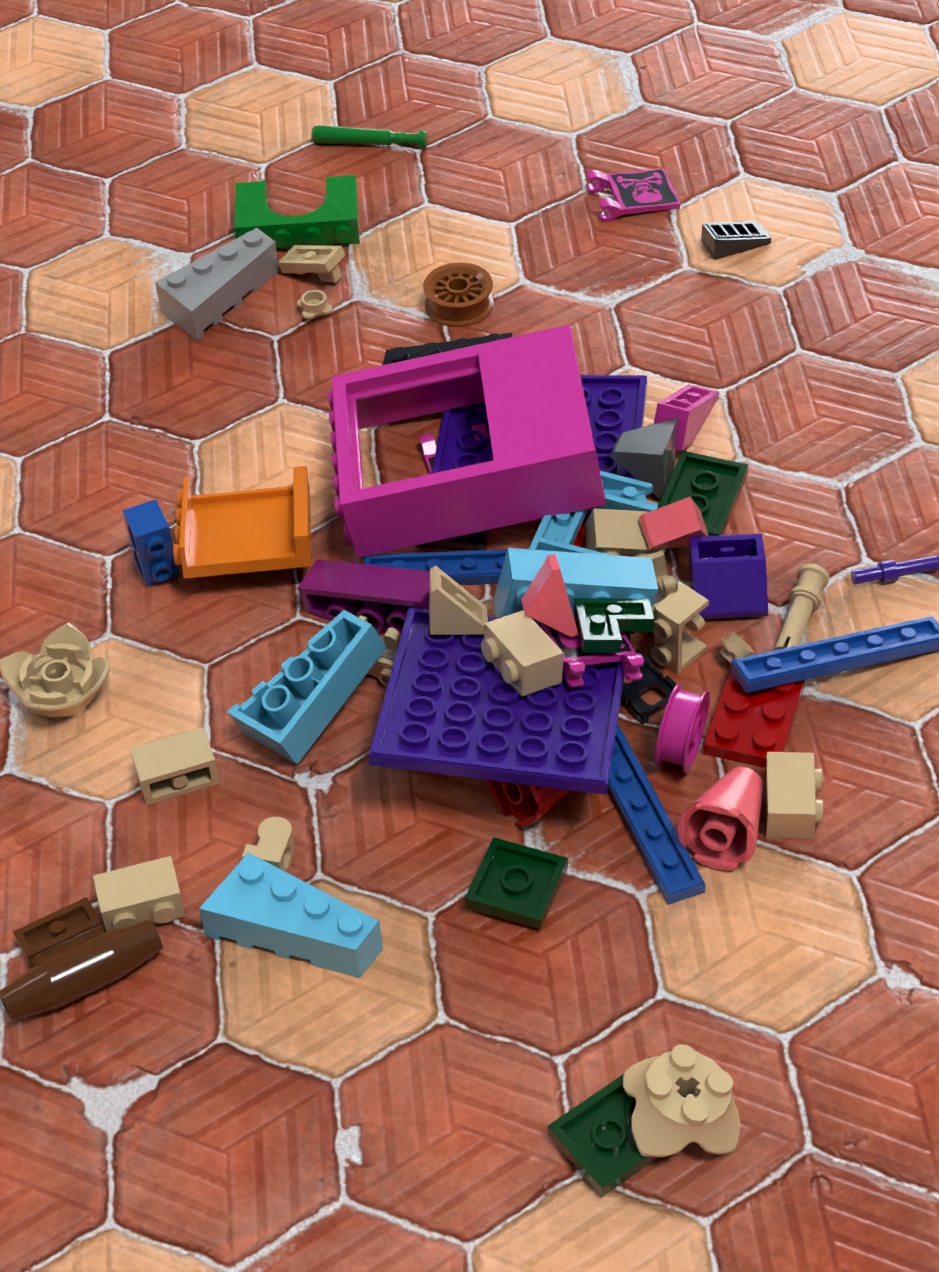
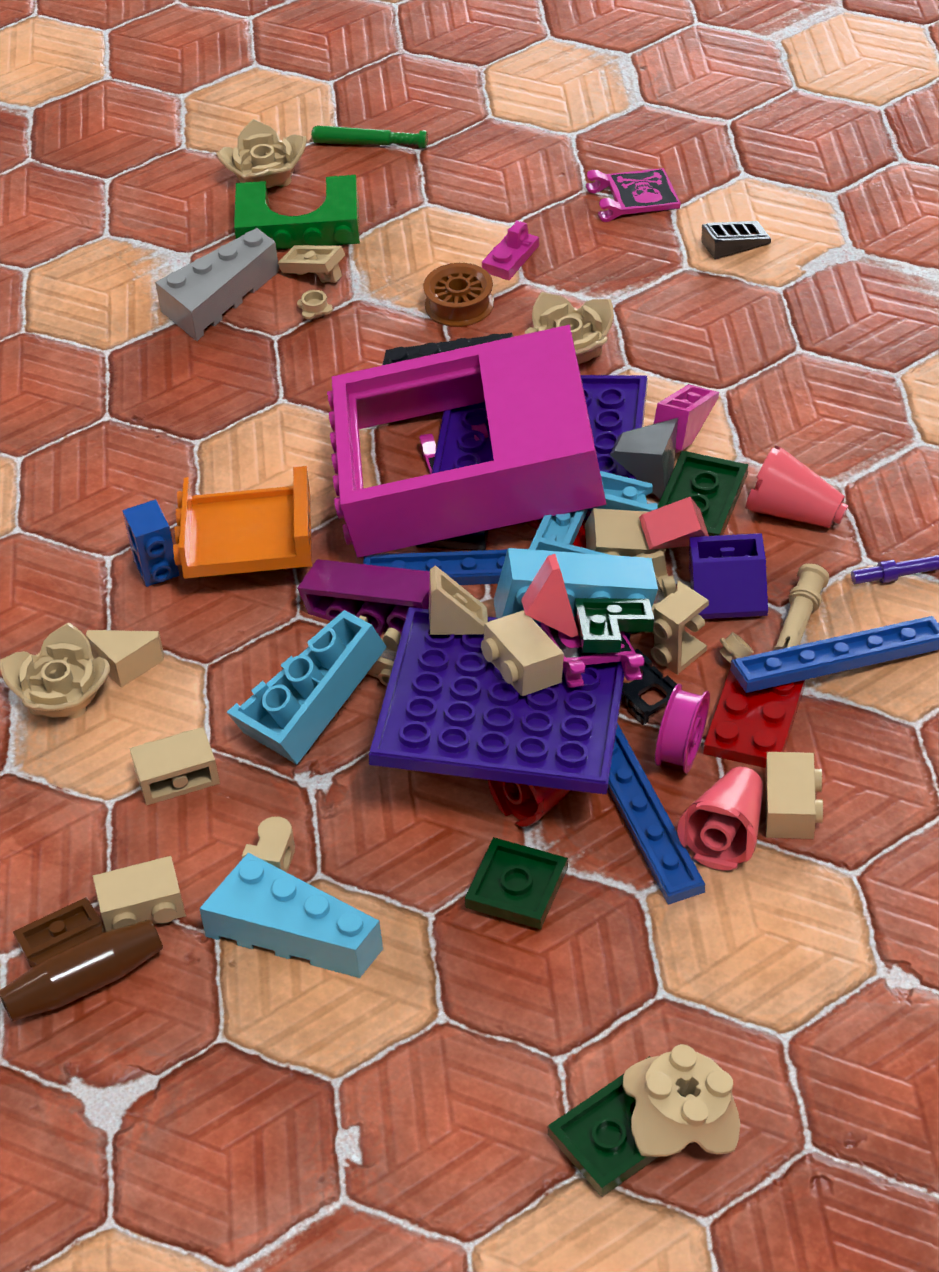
(126, 652): none -> tan slope
(263, 155): none -> tan brick
(511, 252): none -> dark pink hinge
(588, 323): none -> tan brick
(795, 492): none -> coral cone

